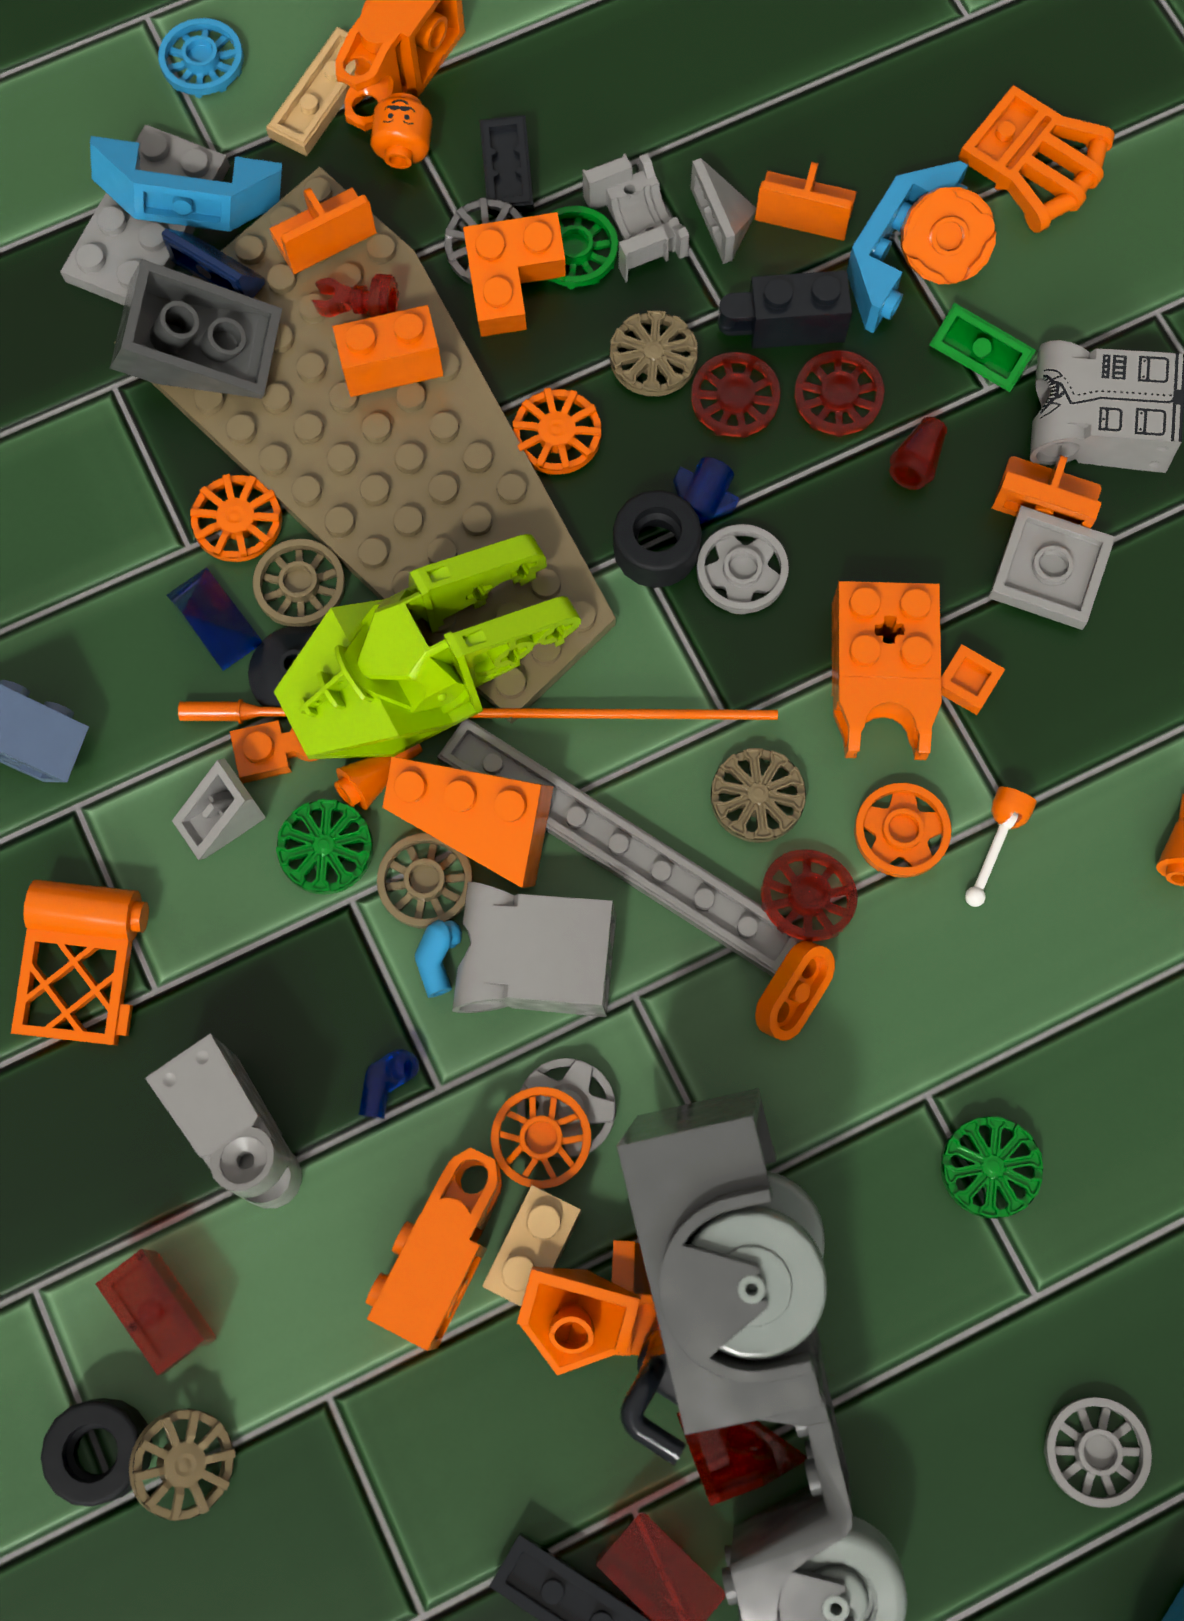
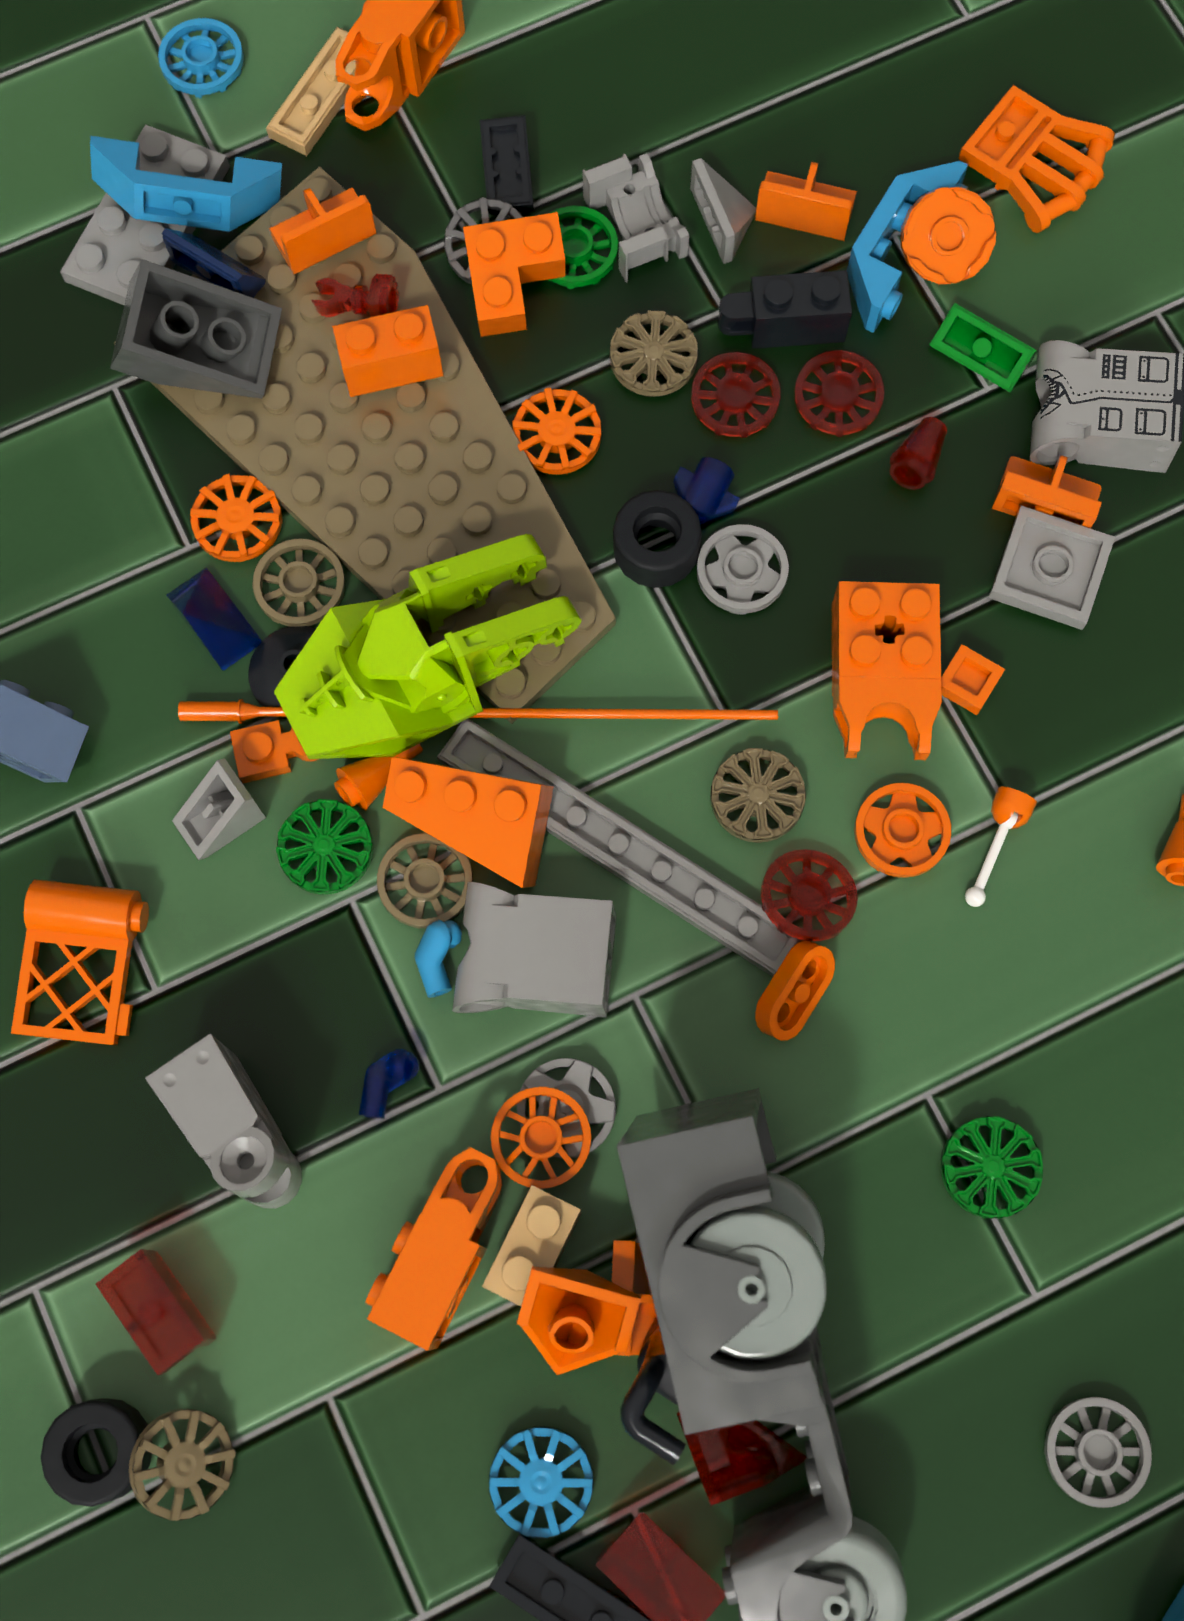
(401, 130): orange head -> none
(541, 1482): none -> dark azure wheel

